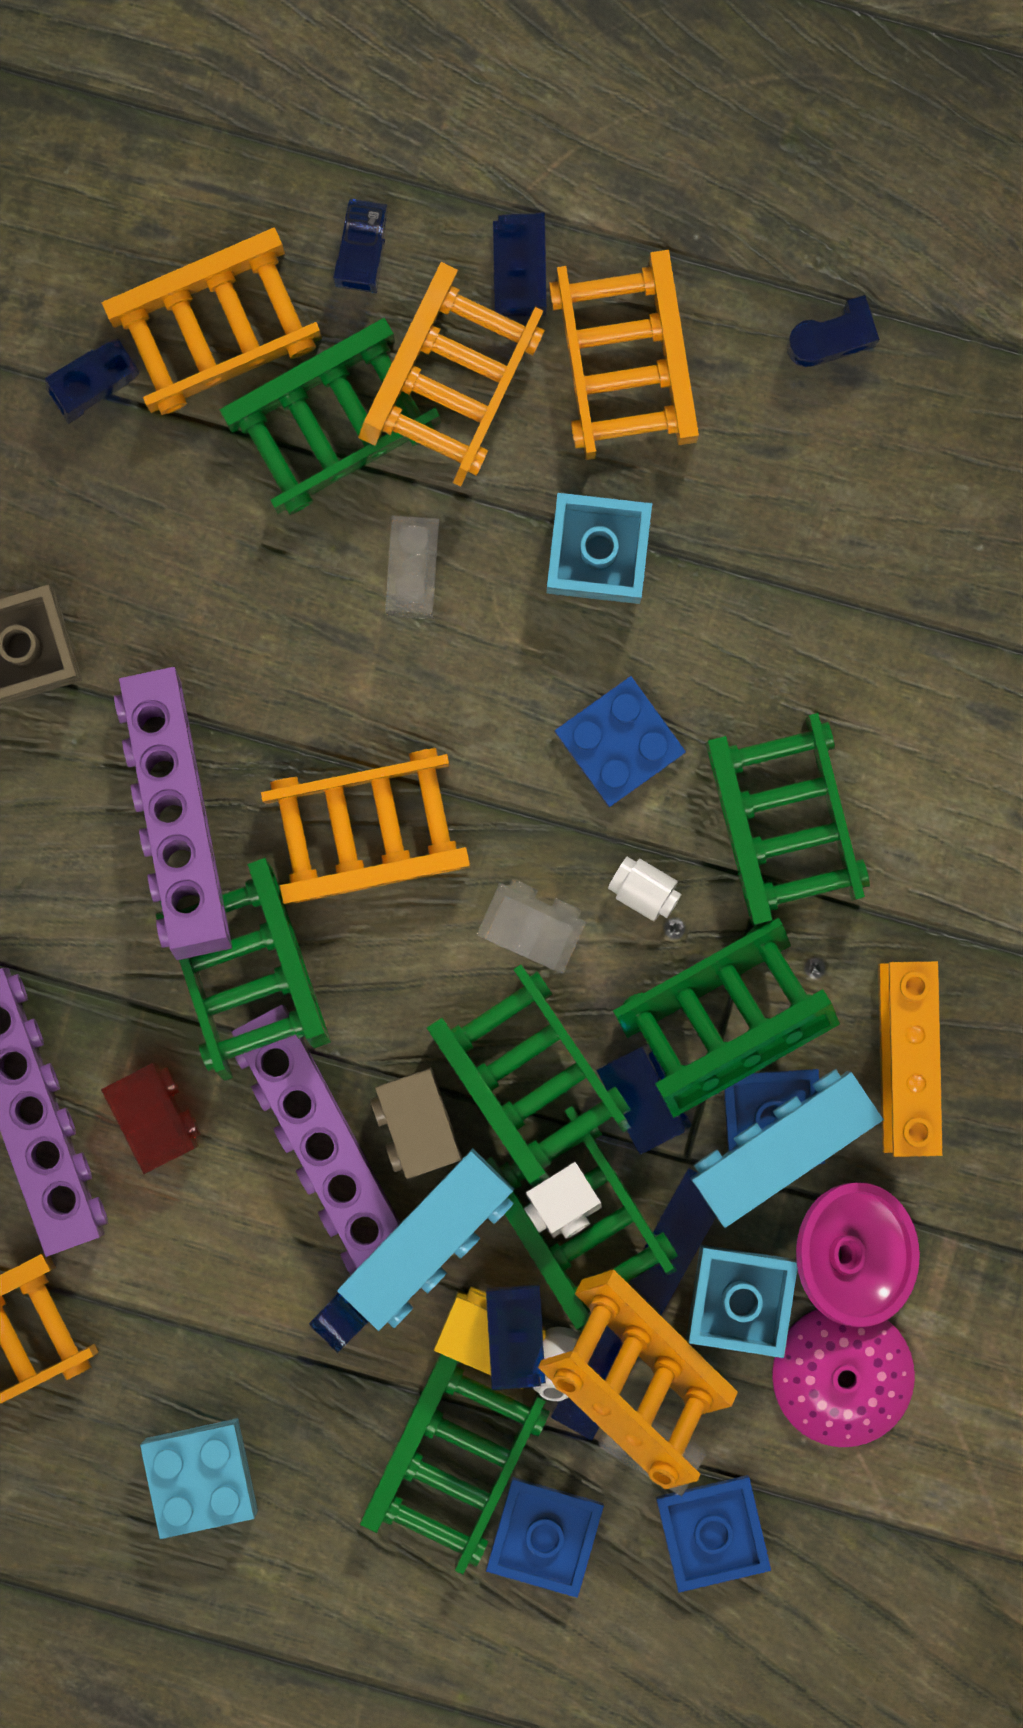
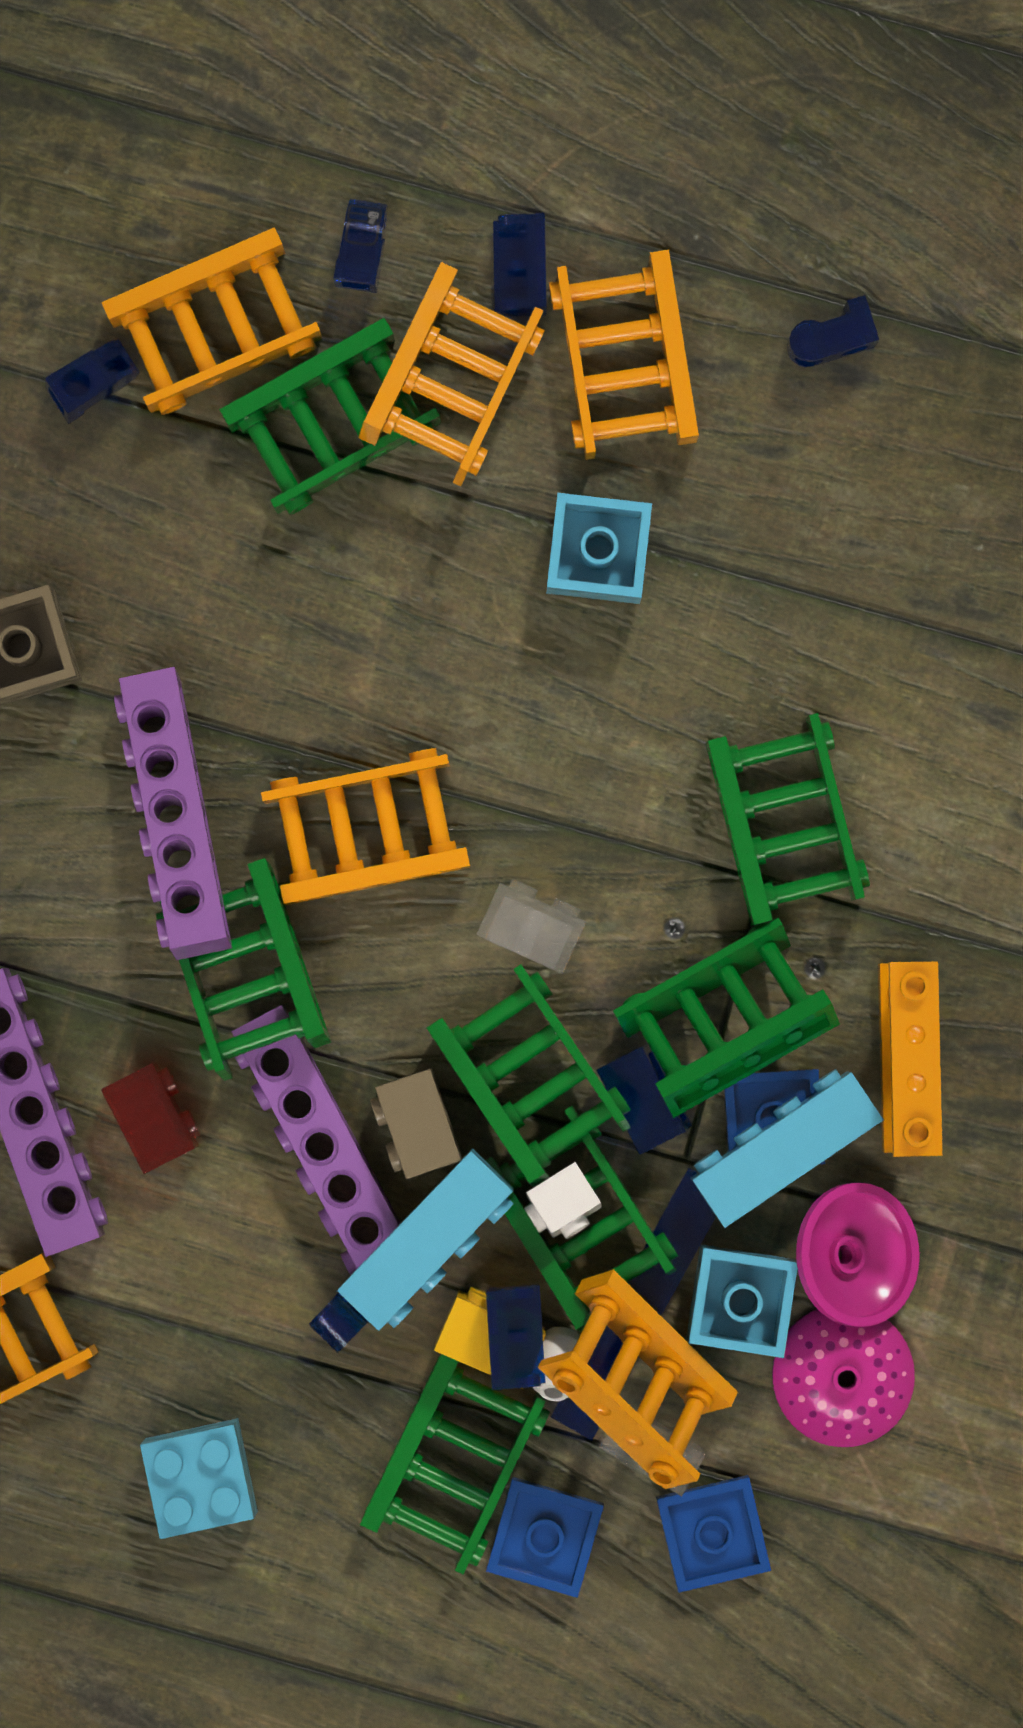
(412, 567): clear brick -> none
(620, 741): blue plate -> none
(645, 889): white brick -> none

